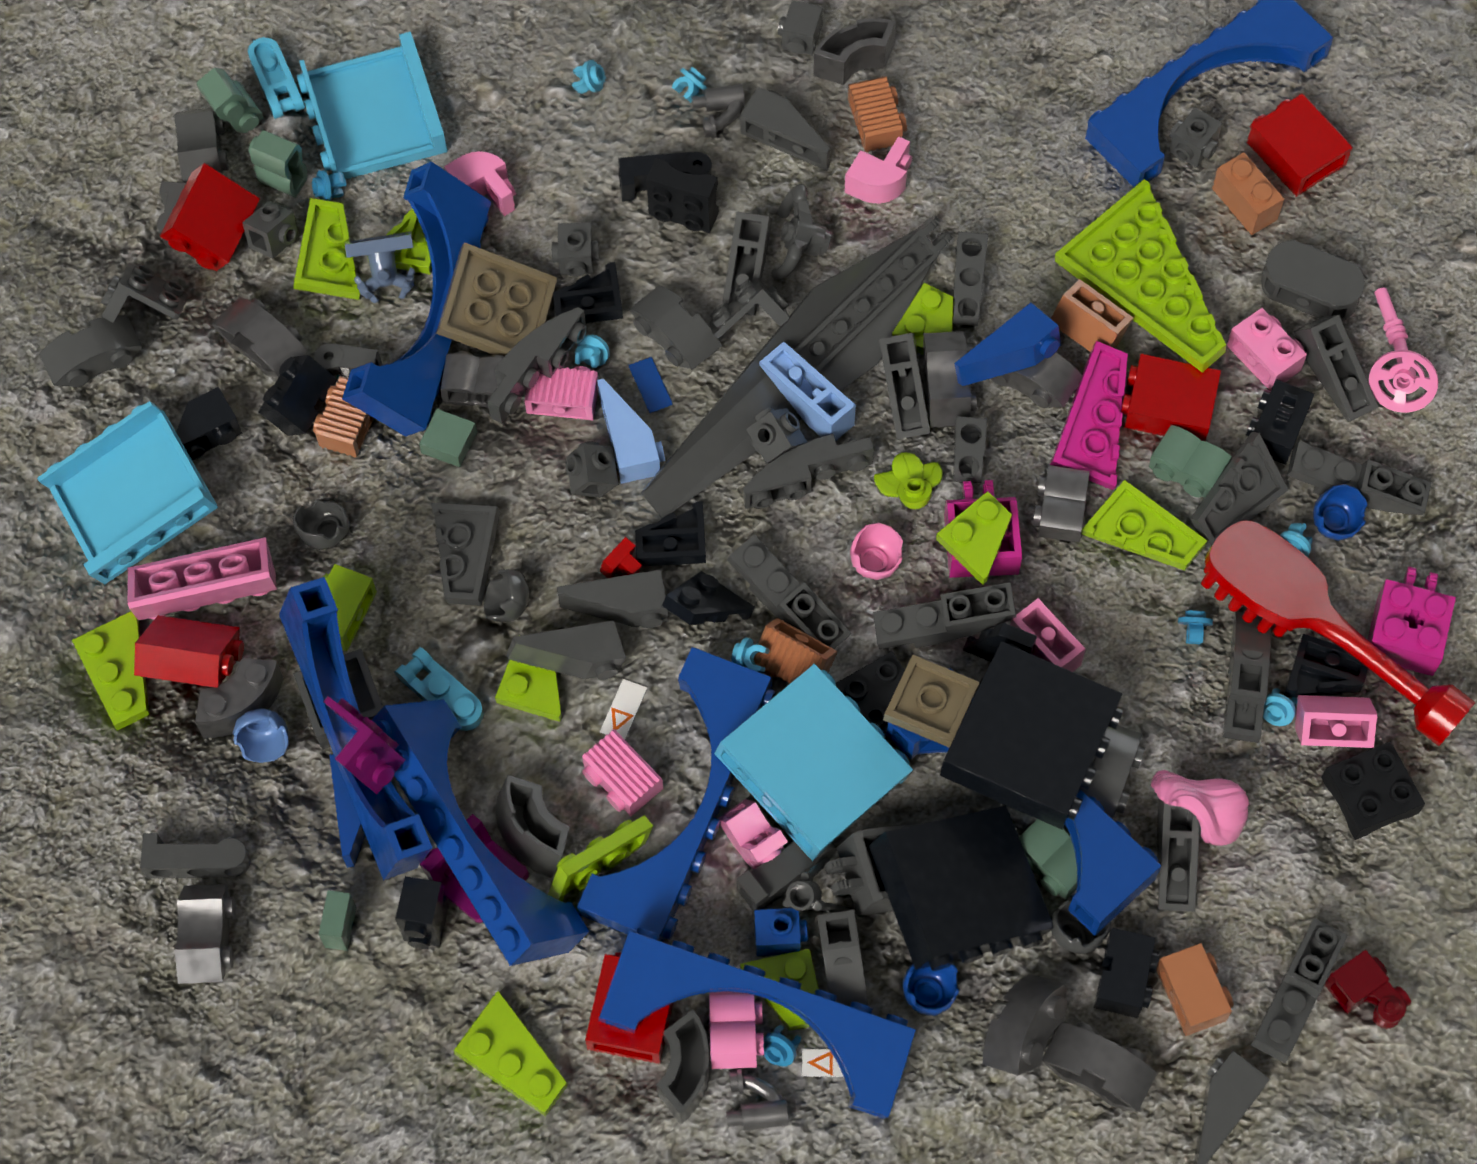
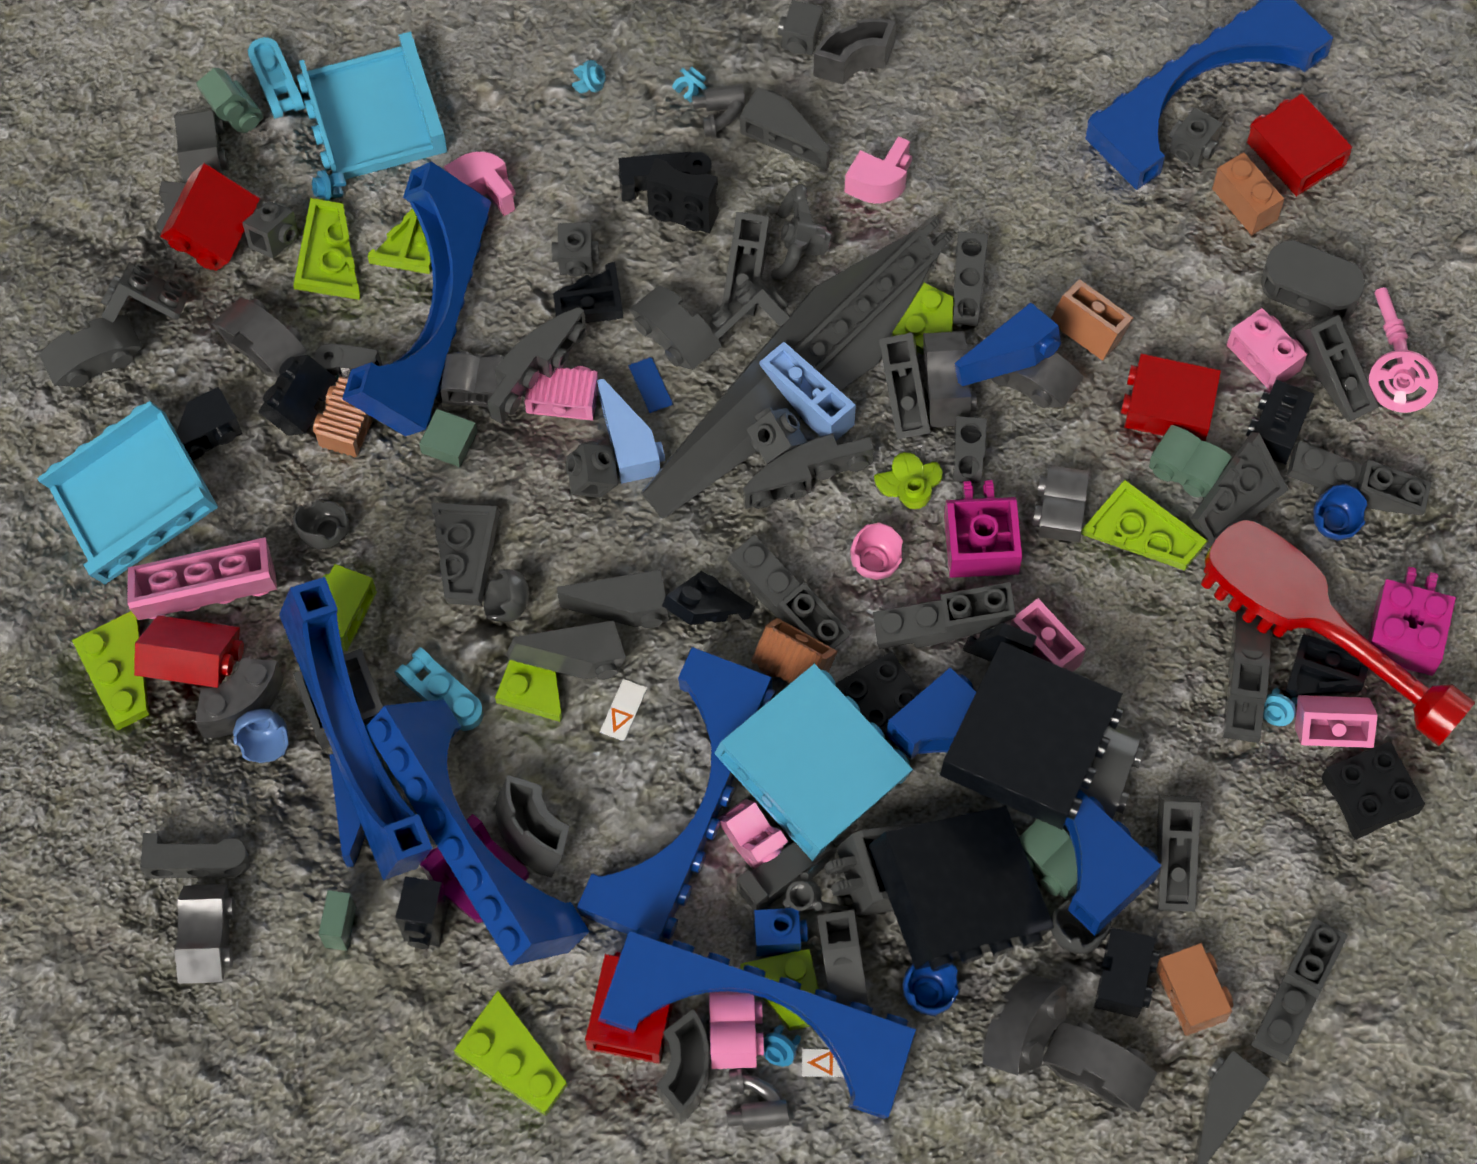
(278, 163): sand green brick -> none
(370, 751): magenta bracket -> none
(382, 263): sand blue piece -> none
(494, 301): dark tan plate -> none
(592, 351): medium azure plate -> none
(601, 852): lime wing -> none
(621, 560): red tile -> none
(621, 773): bright pink brick -> none
(673, 539): black wing -> none
(744, 653): medium azure plate -> none
(876, 113): nougat brick -> none
(931, 700): dark tan plate -> none
(977, 535): lime wing -> none
(1095, 418): dark pink wing -> none
(1138, 267): lime wing -> none
(1195, 621): dark azure plate -> none
(1216, 803): bright pink piece -> none
(1295, 537): medium azure plate -> none
(1364, 981): dark red brick -> none

